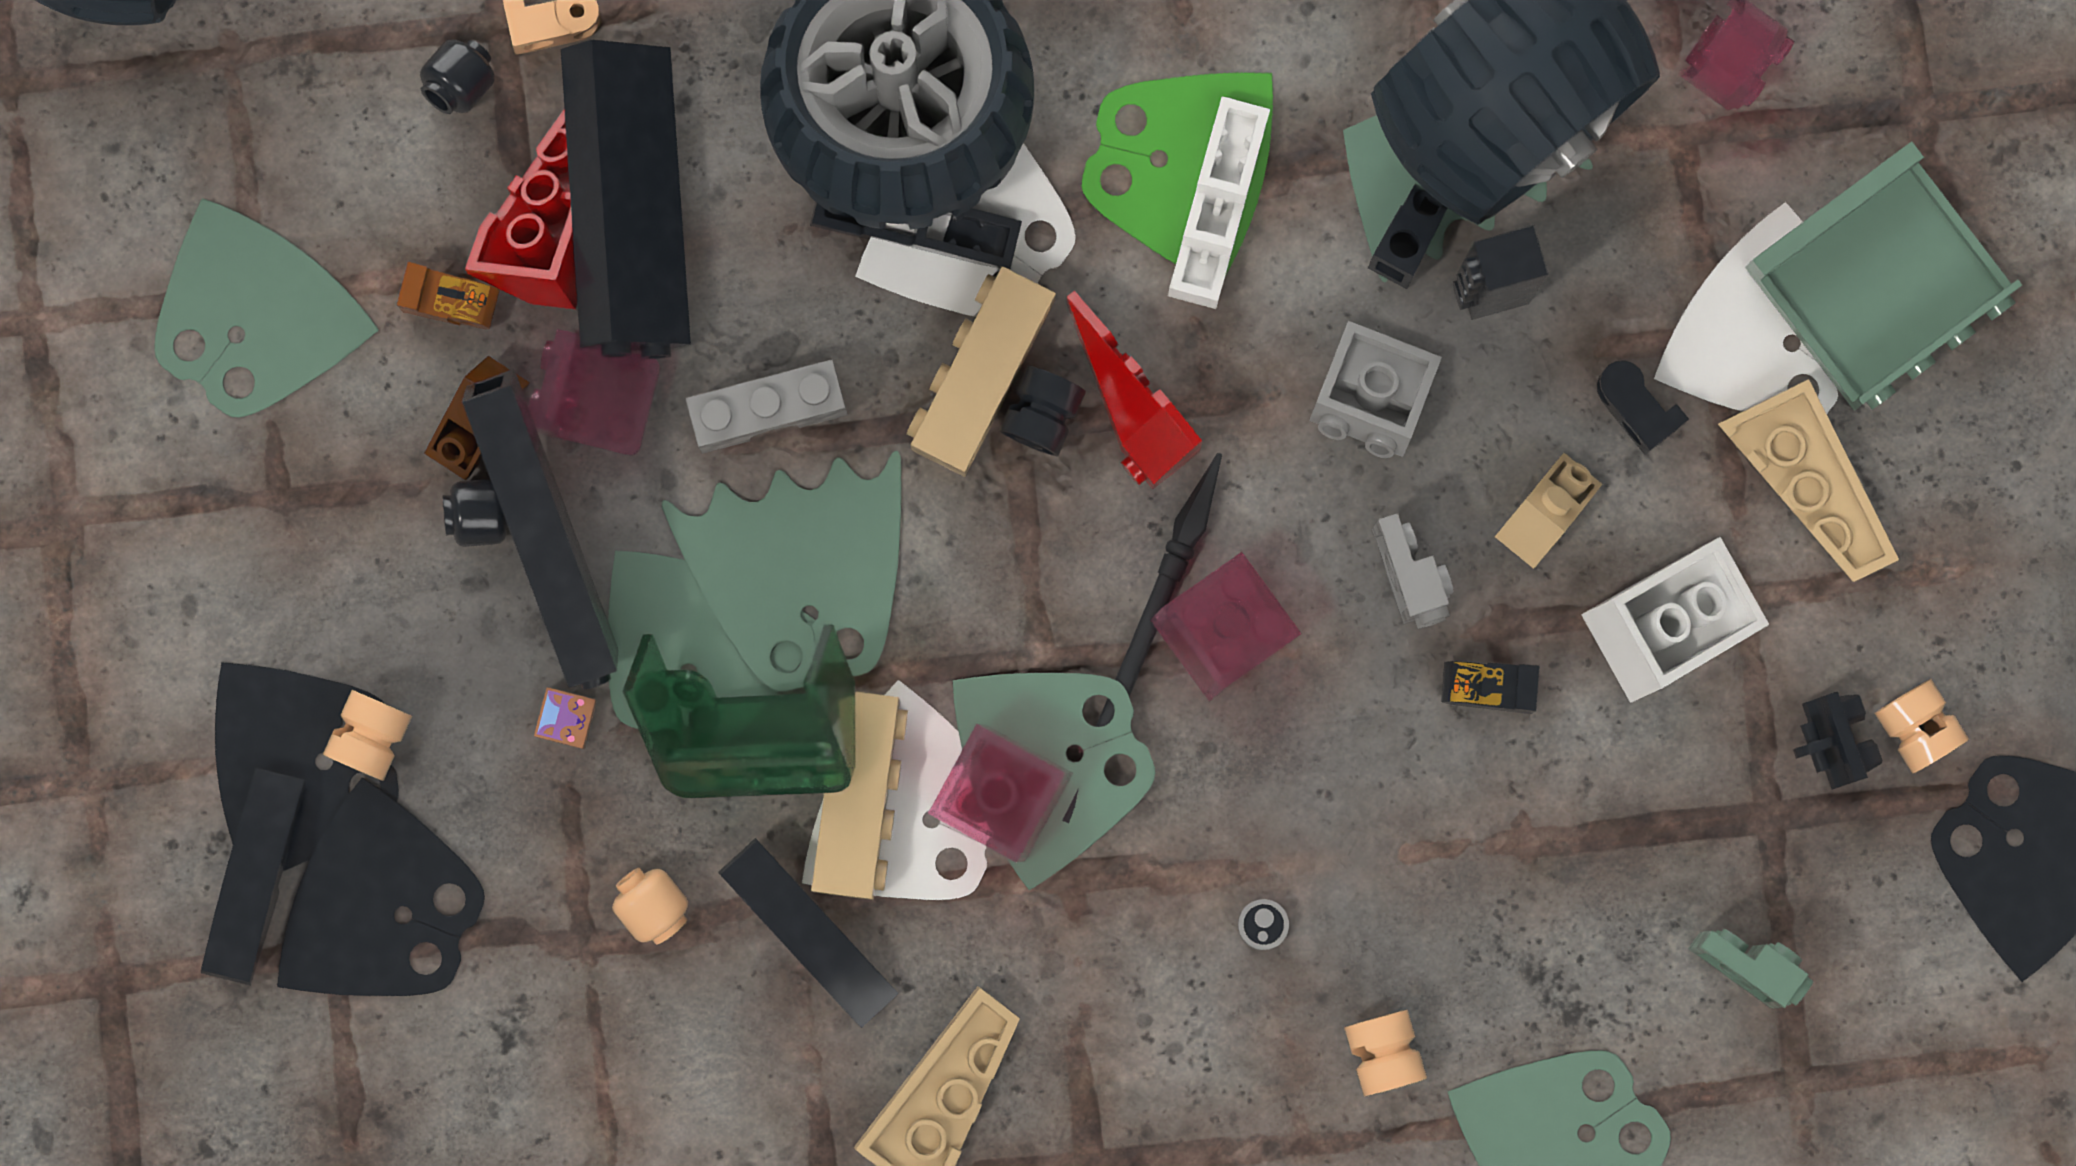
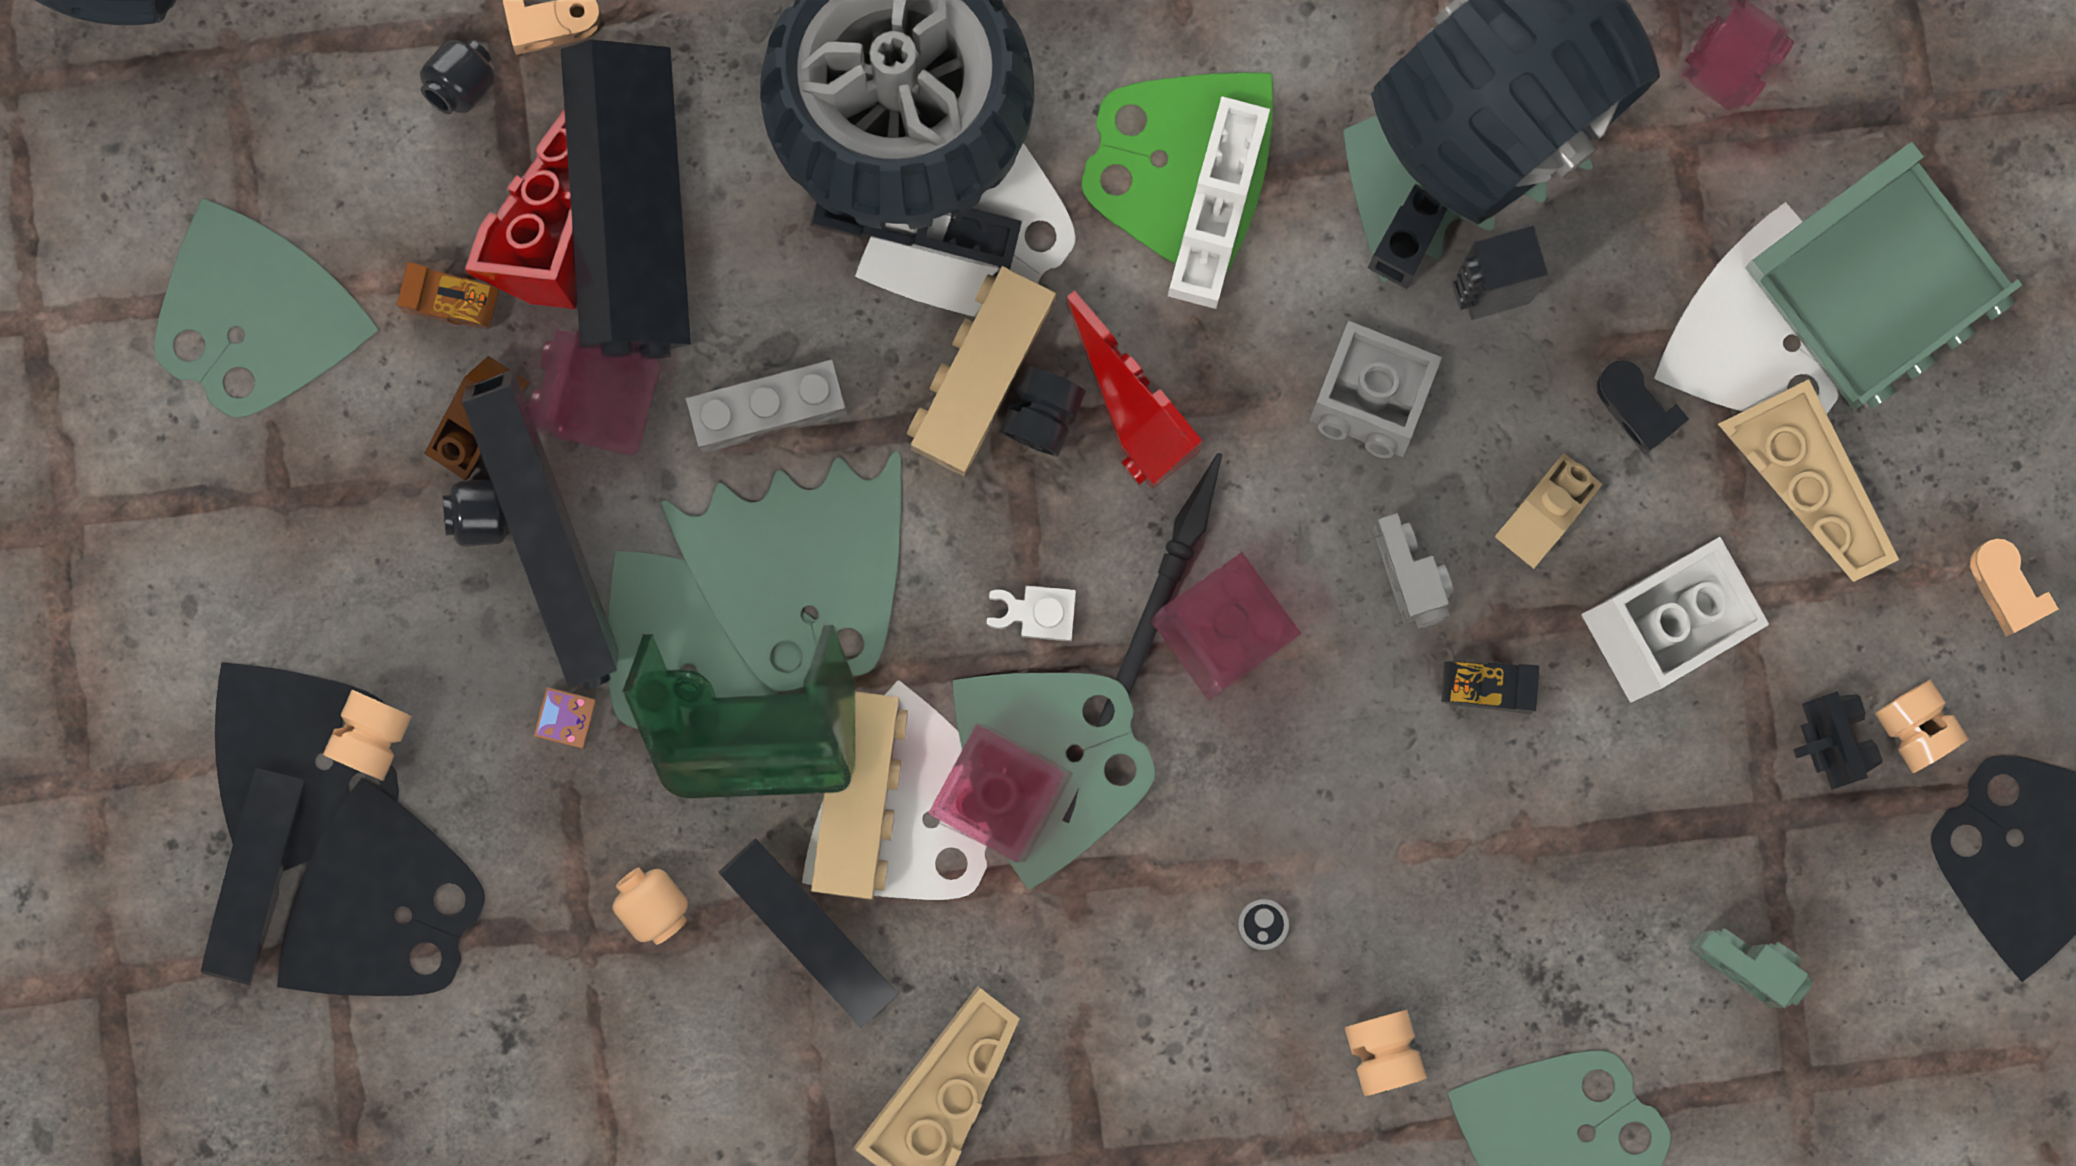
(1043, 612): none -> white plate
(2005, 588): none -> light nougat leg

